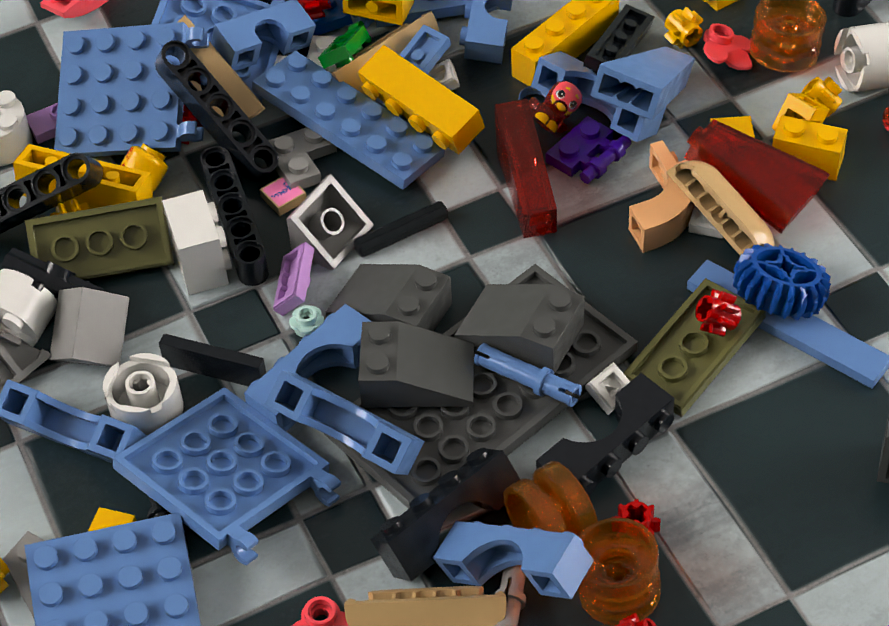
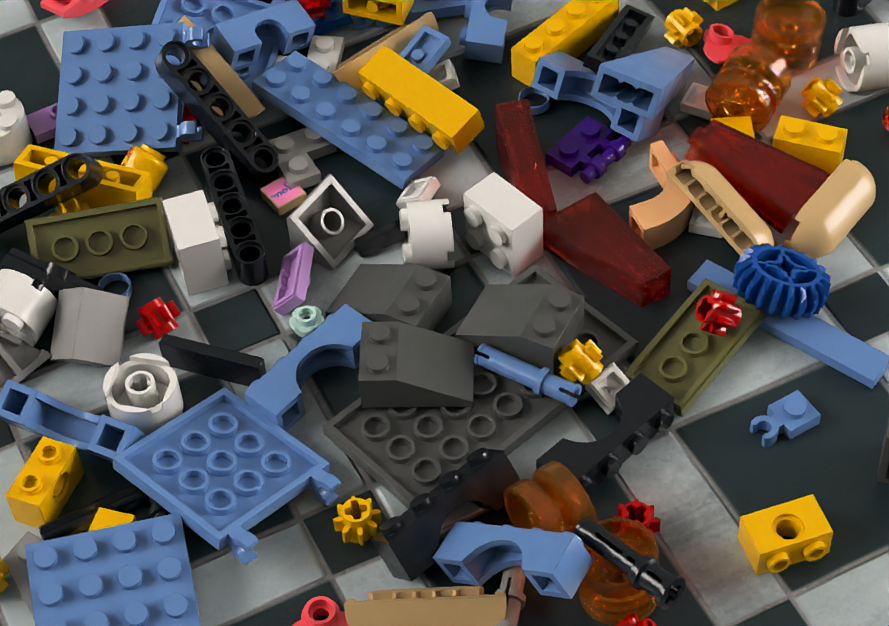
(45, 483): none -> yellow brick
(81, 518): none -> black axle
(120, 277): none -> medium blue axle
(157, 318): none -> red gear
(341, 419): medium blue arch -> none
(345, 46): green plate -> none
(357, 520): none -> yellow gear
(419, 190): none -> white tile
(428, 233): none -> white brick
(503, 224): none -> white brick
(558, 105): animal -> none
(580, 361): none -> yellow gear
(606, 249): none -> clear red slope
(641, 570): none -> black pin
(694, 101): none -> white tile
(749, 85): none -> clear orange wheel
(788, 416): none -> medium blue plate
(799, 519): none -> yellow brick
(802, 107): yellow panel -> none
(833, 210): none -> tan brick

